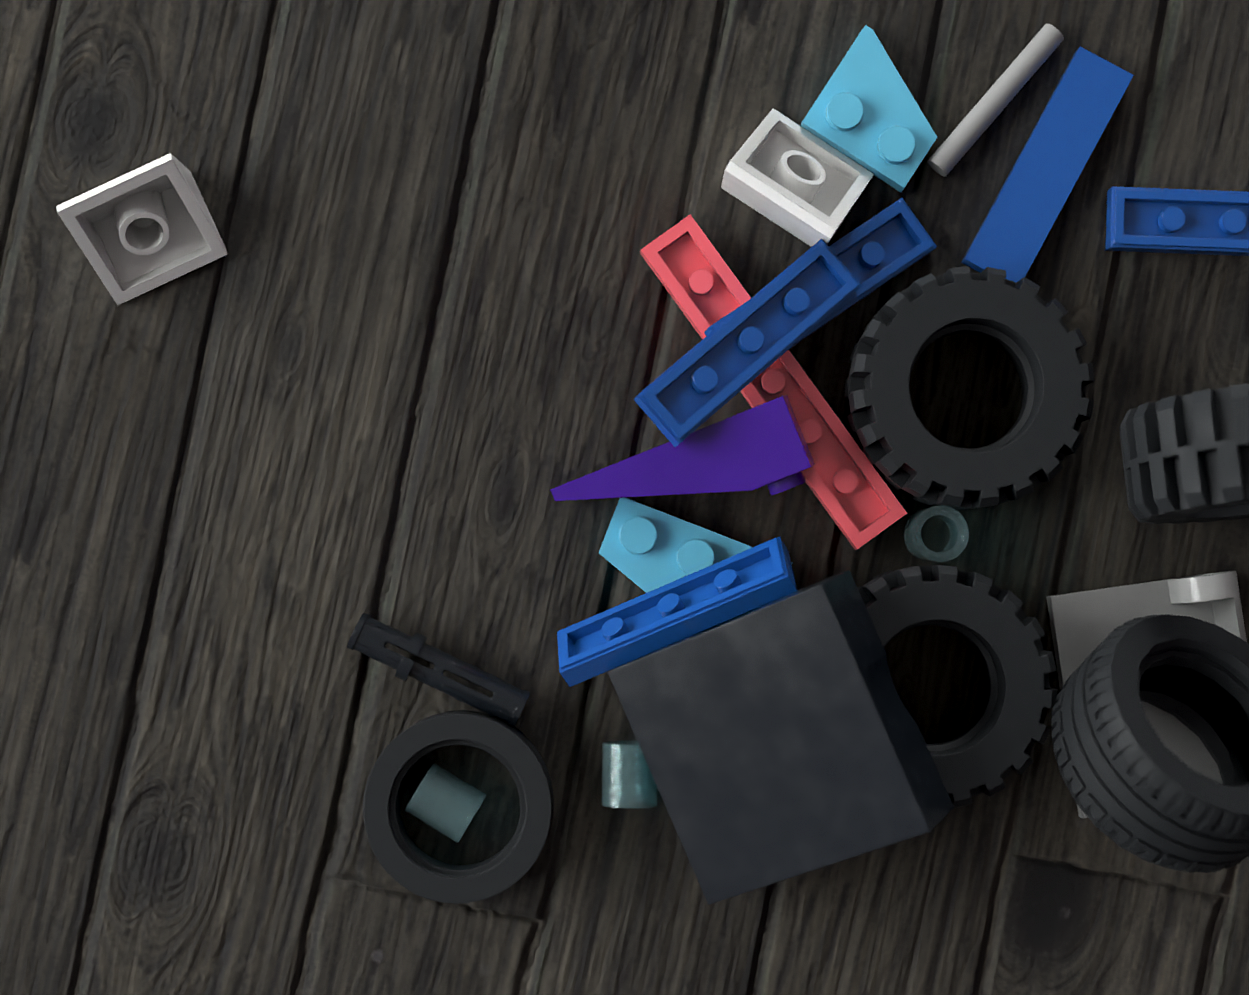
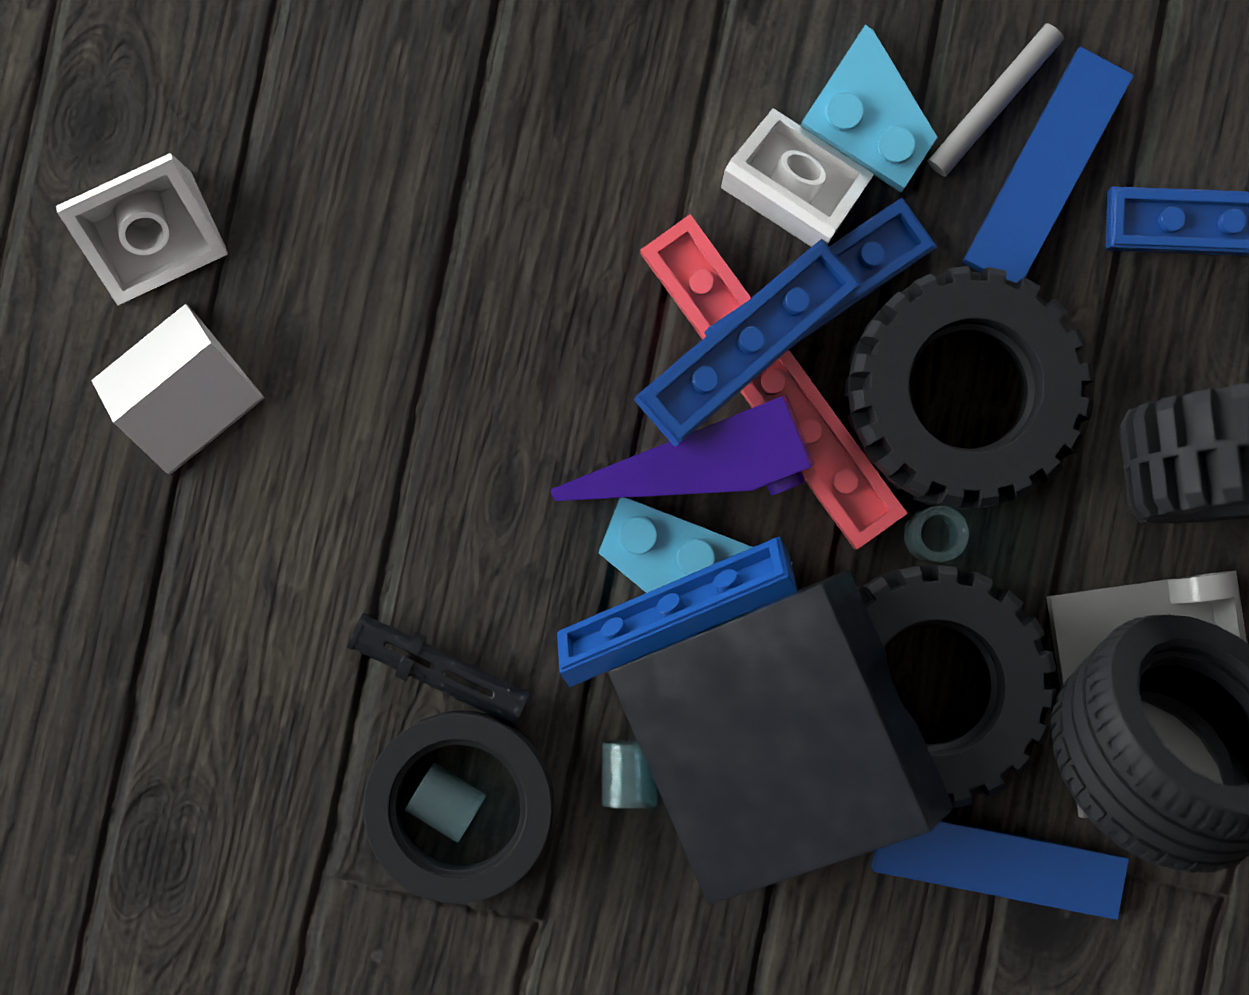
(176, 390): none -> white slope
(1010, 867): none -> blue tile

